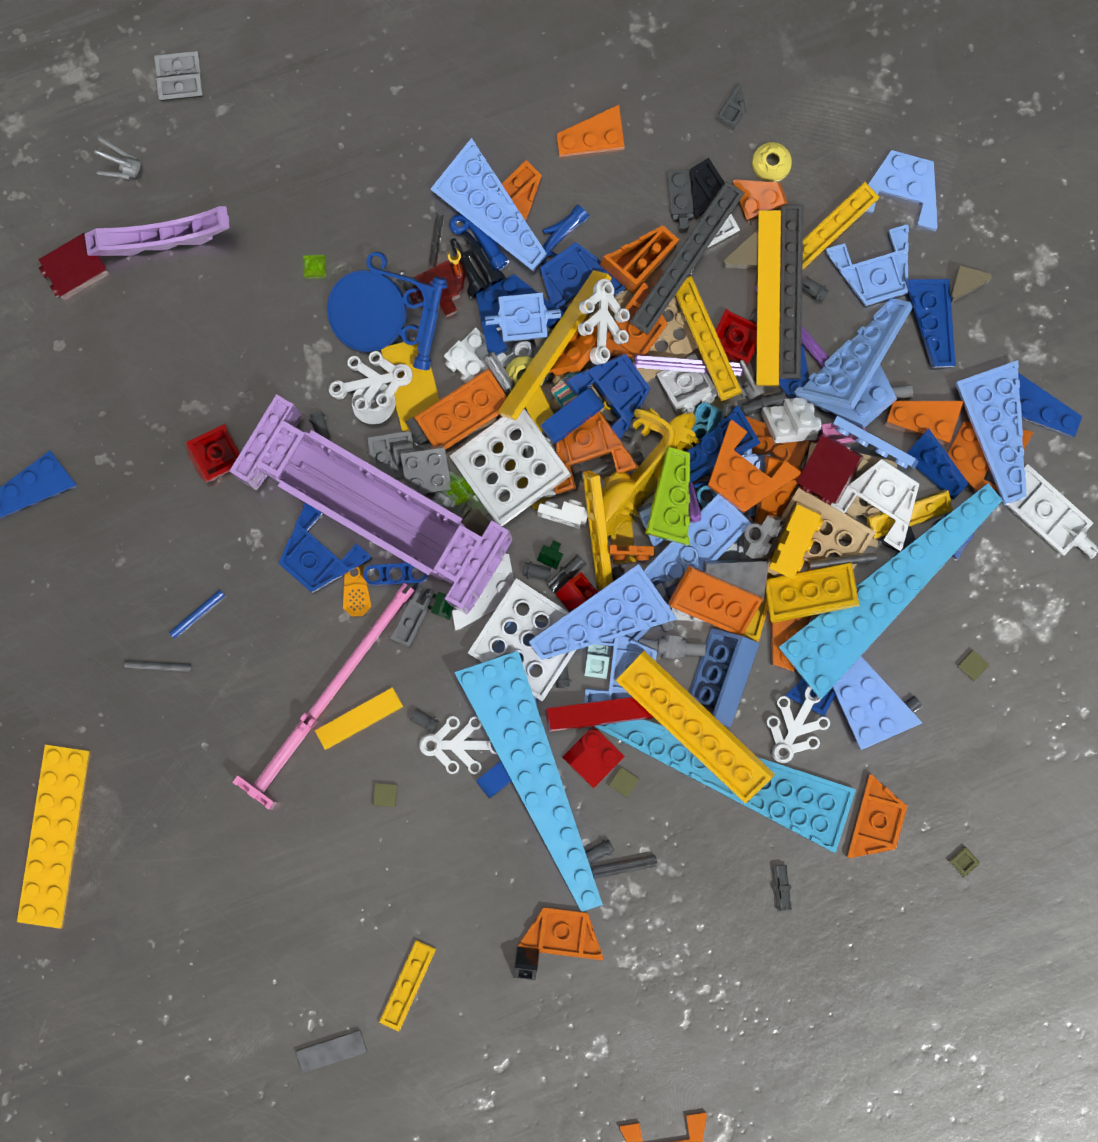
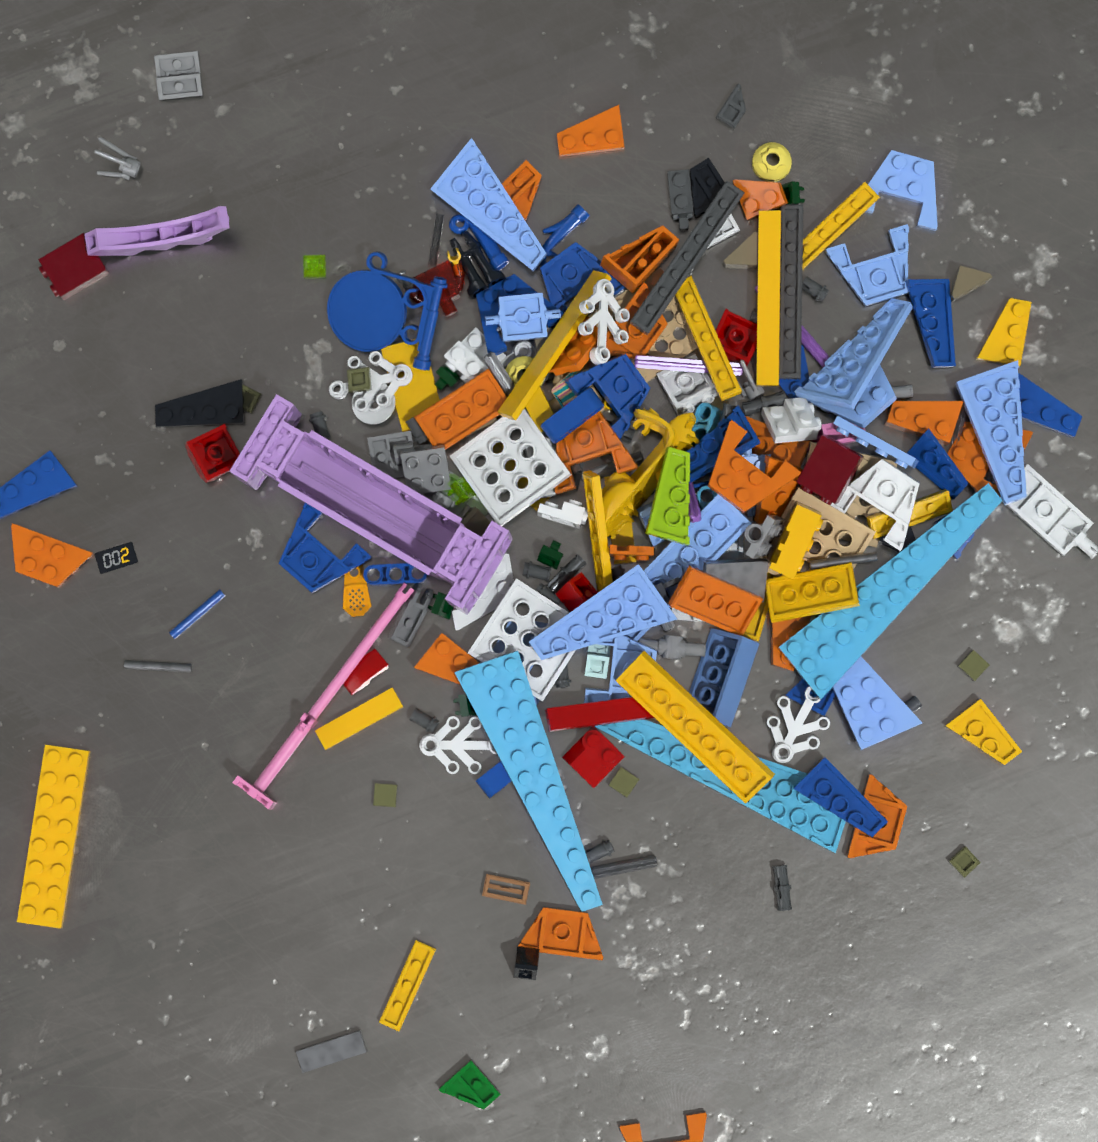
(45, 556): none -> orange wing
(116, 557): none -> black sticker
(204, 408): none -> black wing
(251, 399): none -> olive tile
(359, 380): none -> olive tile
(368, 668): none -> red slope
(444, 659): none -> orange wedge
(447, 378): none -> dark green tile
(465, 706): none -> dark green tile
(471, 1086): none -> green wing
(511, 899): none -> medium nougat tile
(543, 590): none -> dark grey pin
(792, 193): none -> dark green tile
(836, 794): none -> blue wing
(962, 421): none -> flat silver piece
(984, 730): none -> yellow wing
(1008, 336): none -> yellow wing

